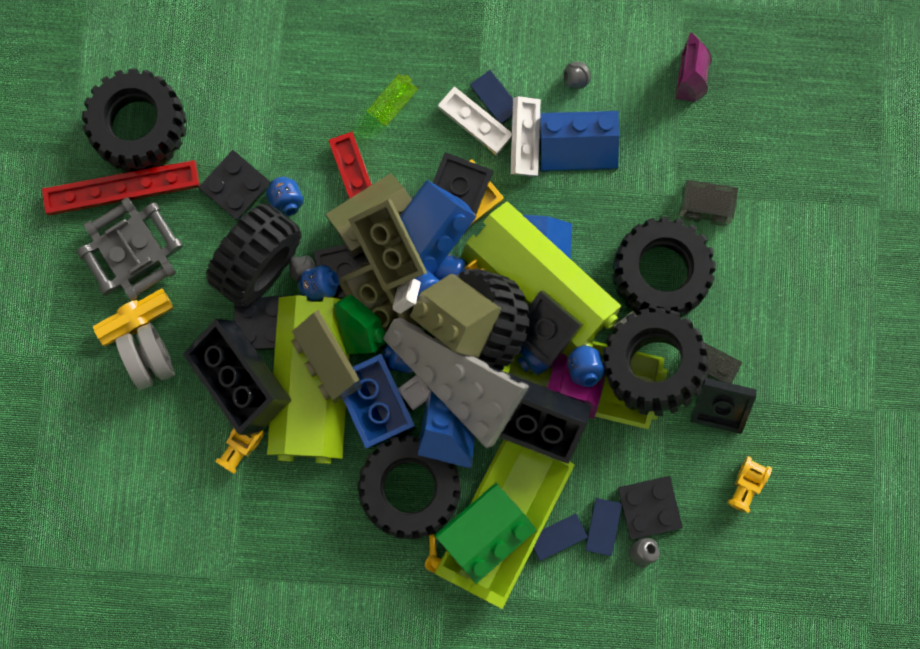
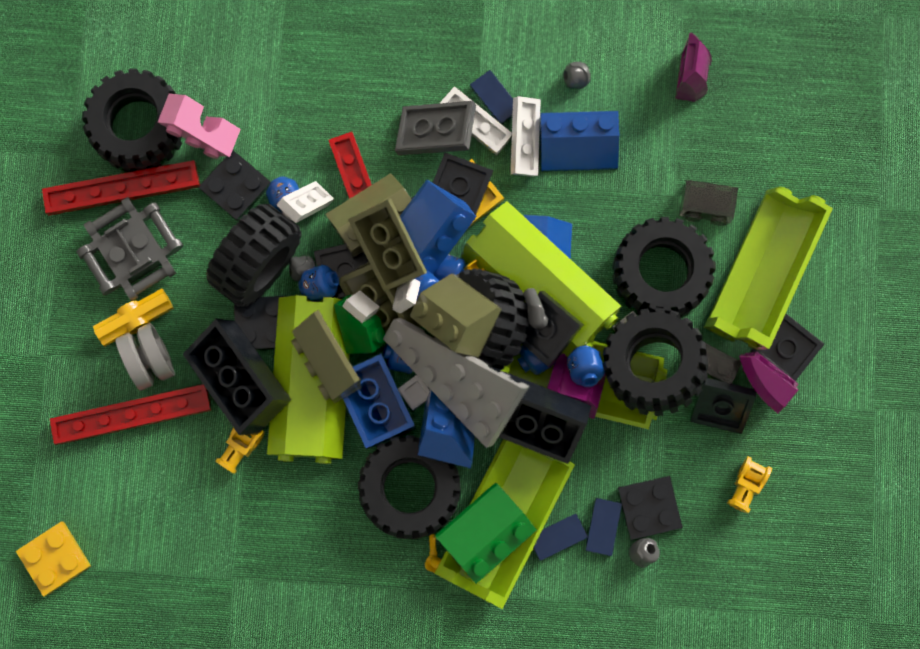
(53, 558): none -> yellow plate
(130, 414): none -> red plate
(182, 118): none -> bright pink arch
(305, 202): none -> white plate
(361, 306): none -> white tile
(392, 99): clear neon green hinge -> none
(435, 128): none -> dark grey tile
(536, 312): none -> dark grey arm
(768, 268): none -> lime panel
(768, 380): none -> magenta slope
(792, 348): none -> black plate

